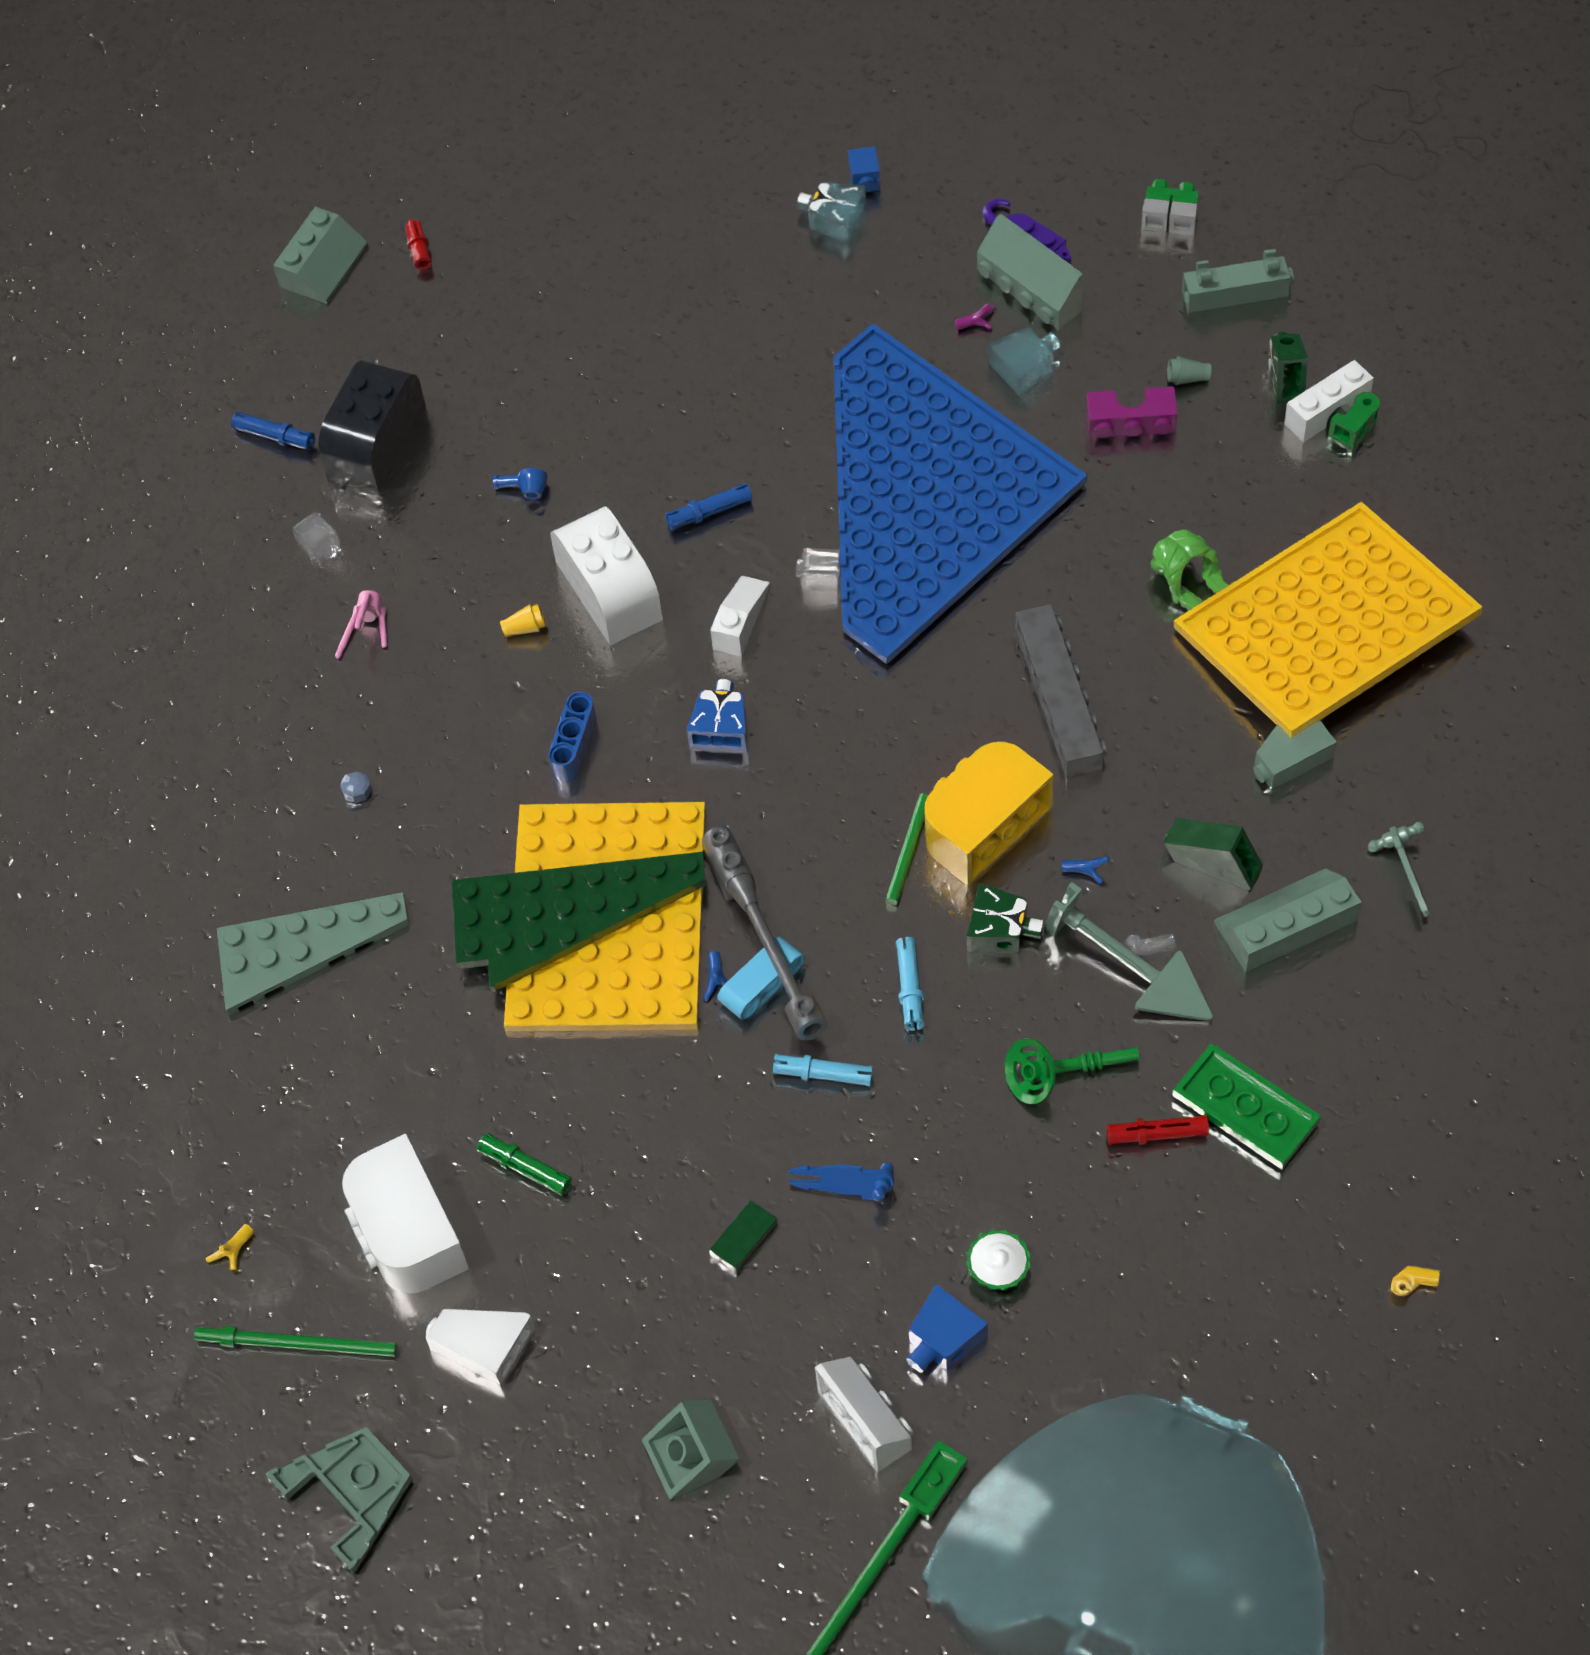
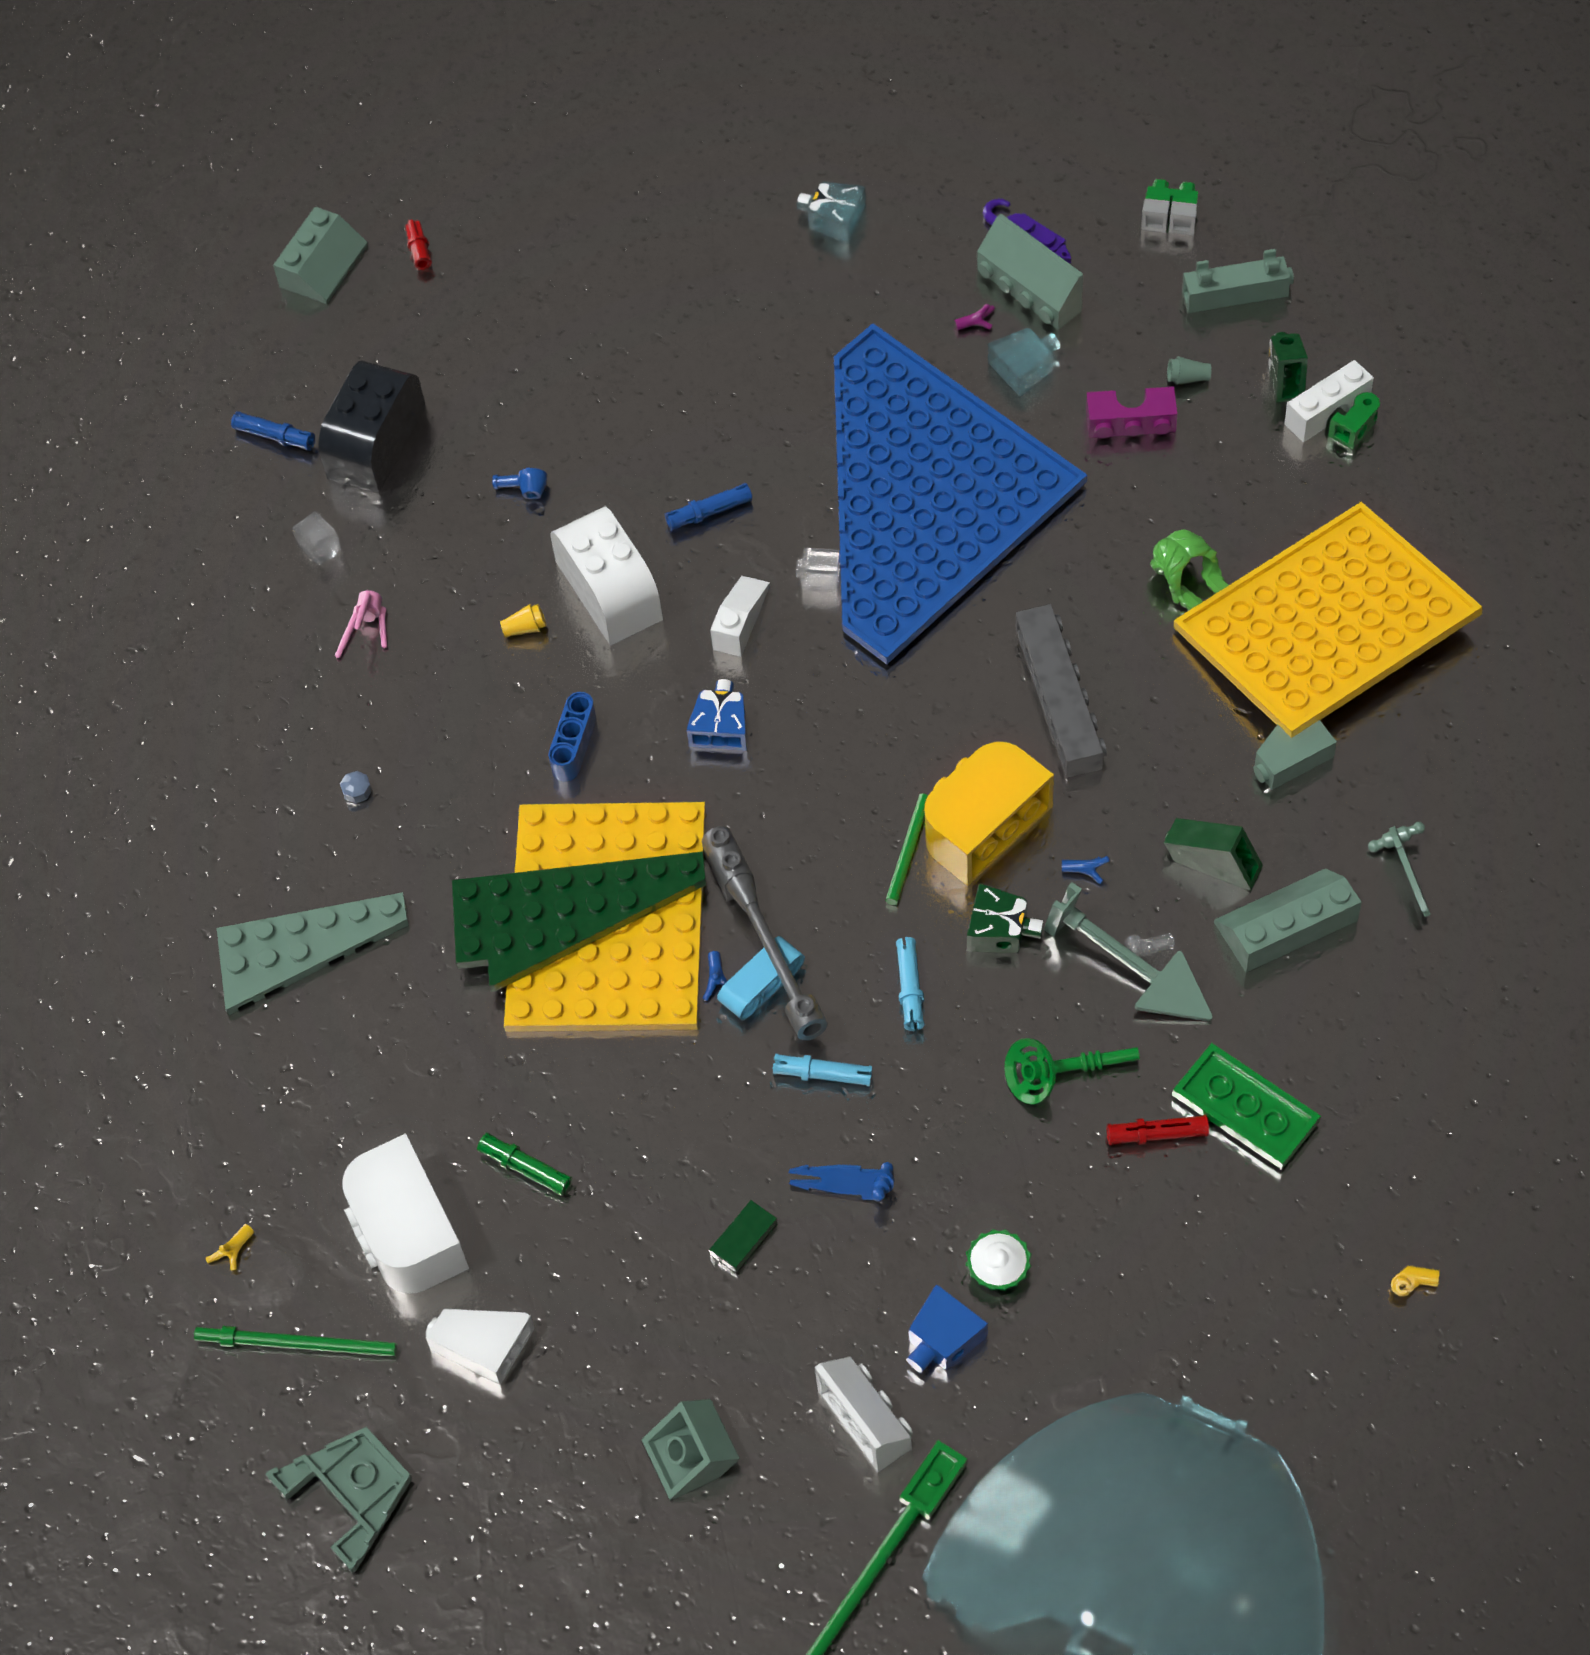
(864, 168): blue brick -> none

